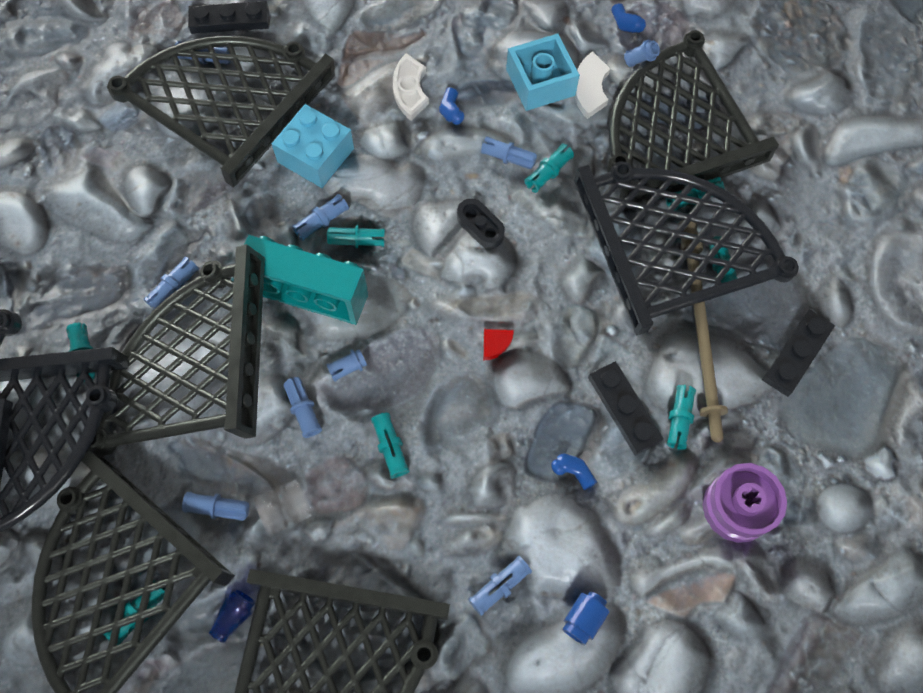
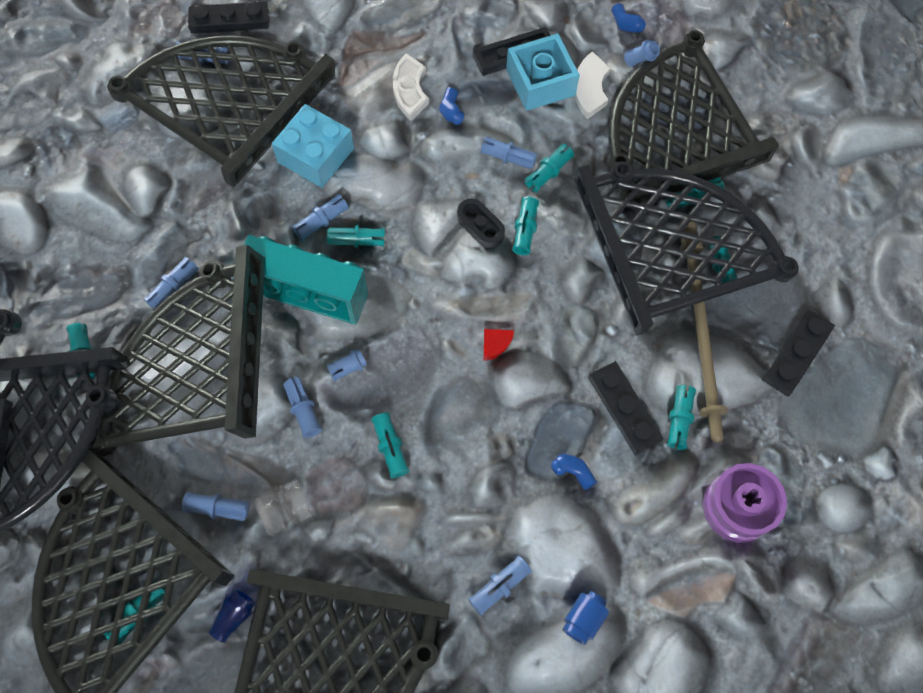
(493, 56): none -> black plate
(525, 226): none -> teal pin

